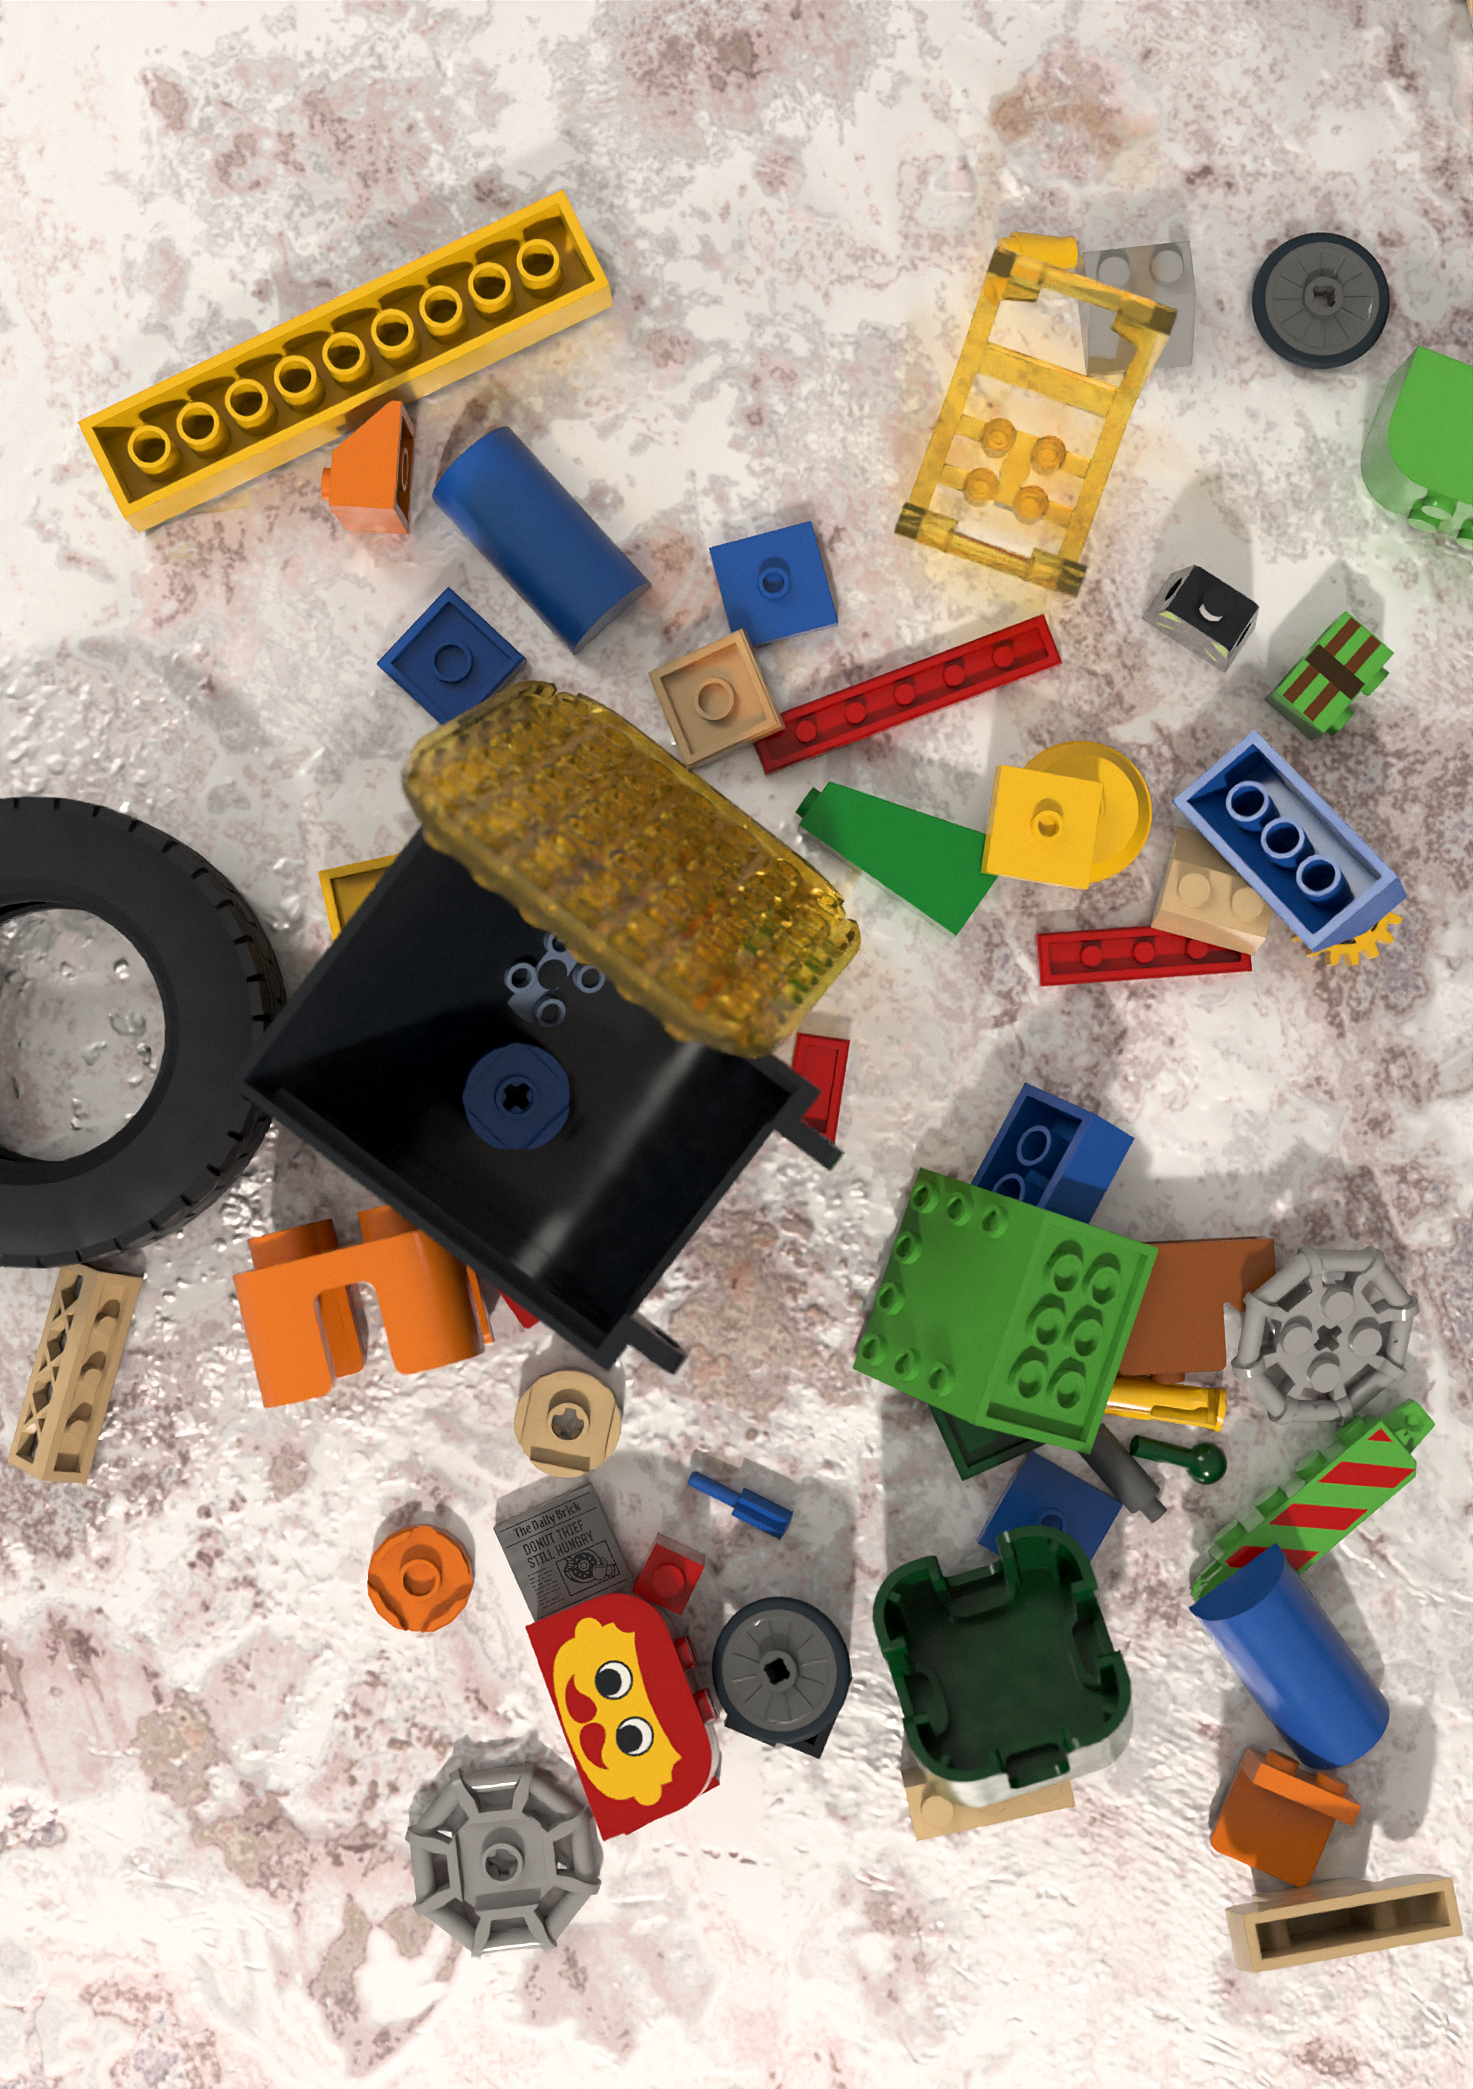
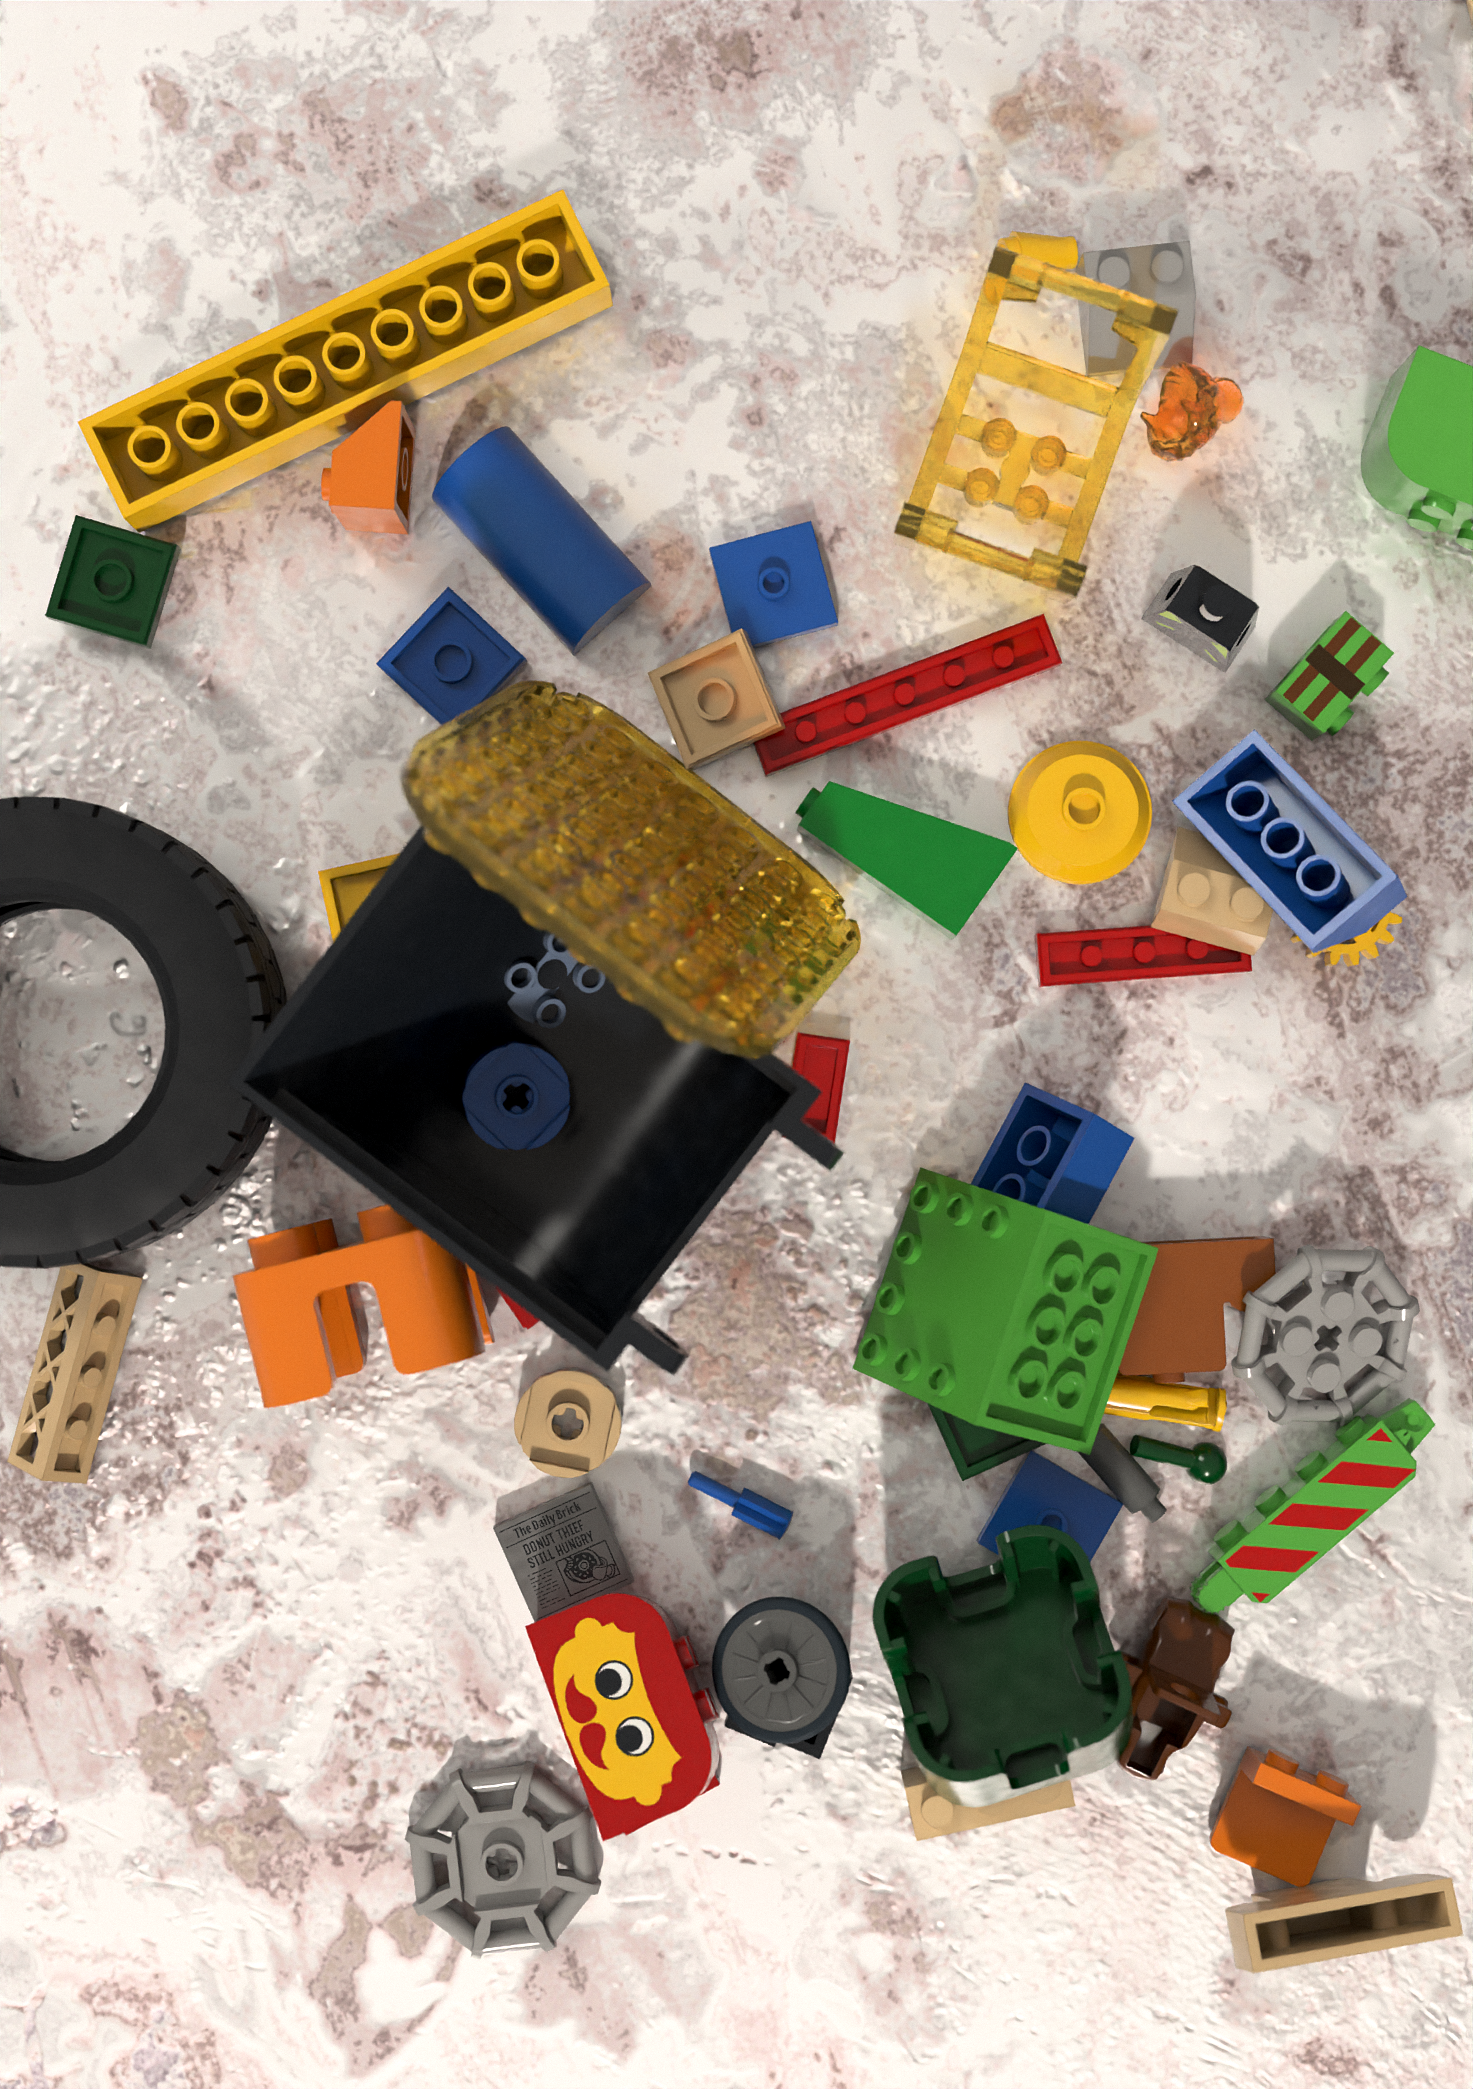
(113, 582): none -> dark green plate
(420, 1578): orange tile -> none
(669, 1573): red brick -> none
(1042, 827): yellow plate -> none
(1174, 1684): none -> reddish brown piece
(1190, 411): none -> clear orange piece
(1294, 1662): blue brick -> none
(1313, 267): dark grey wheel -> none

